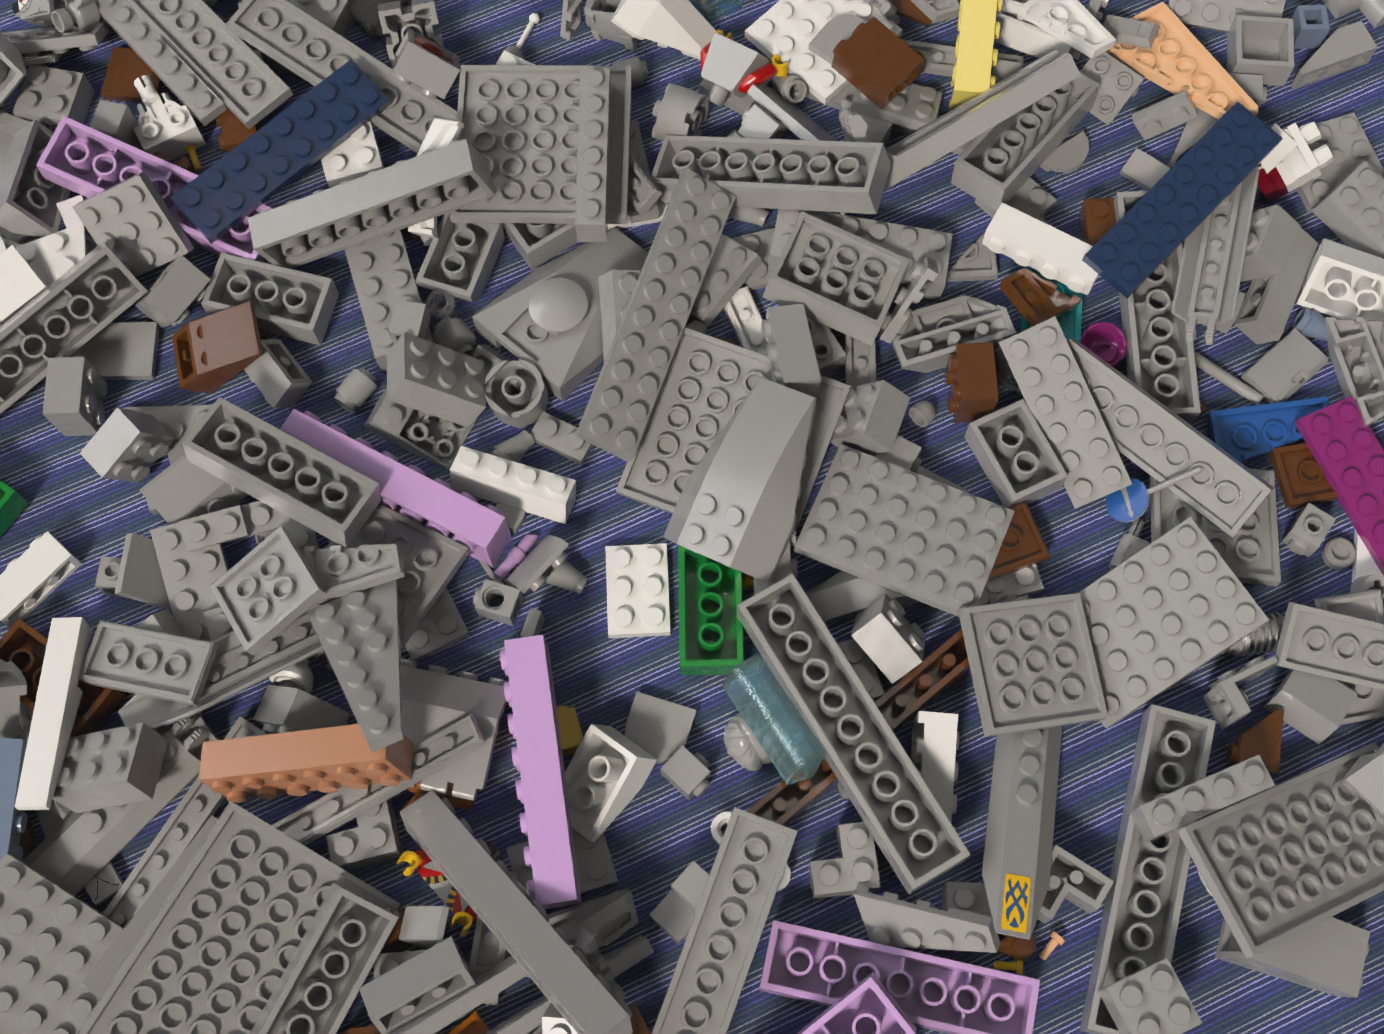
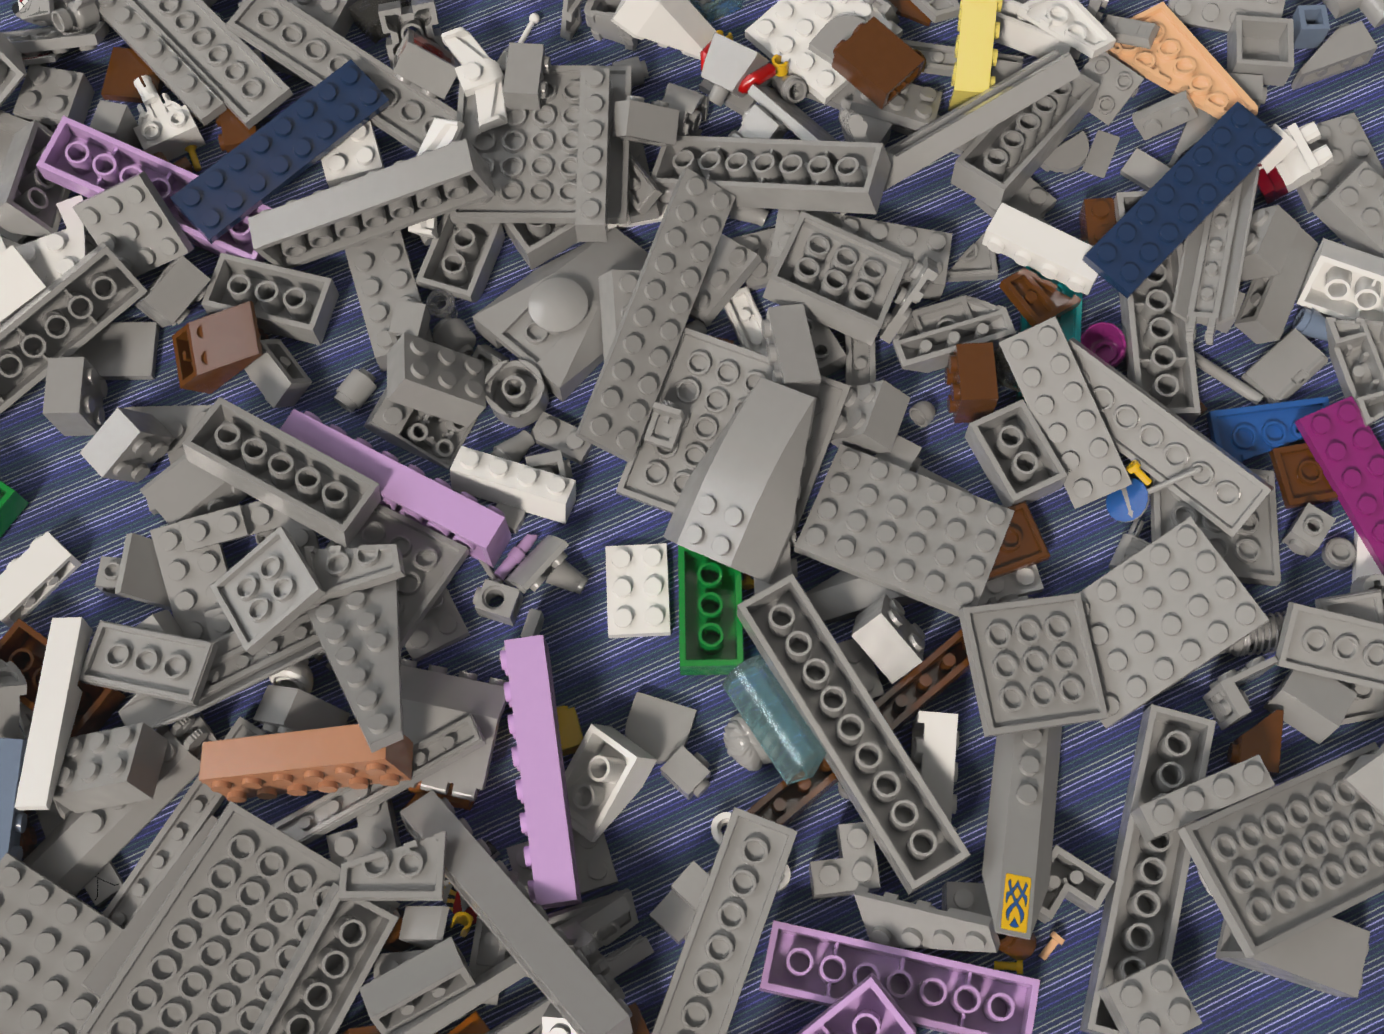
(398, 874): none -> light grey wing
(478, 76): none -> white plate
(525, 76): none -> light grey brick
(551, 462): none -> light grey bracket
(645, 122): none -> light grey brick
(664, 425): none -> light grey bracket
(1100, 154): none -> light grey sticker
(1134, 468): none -> yellow piece

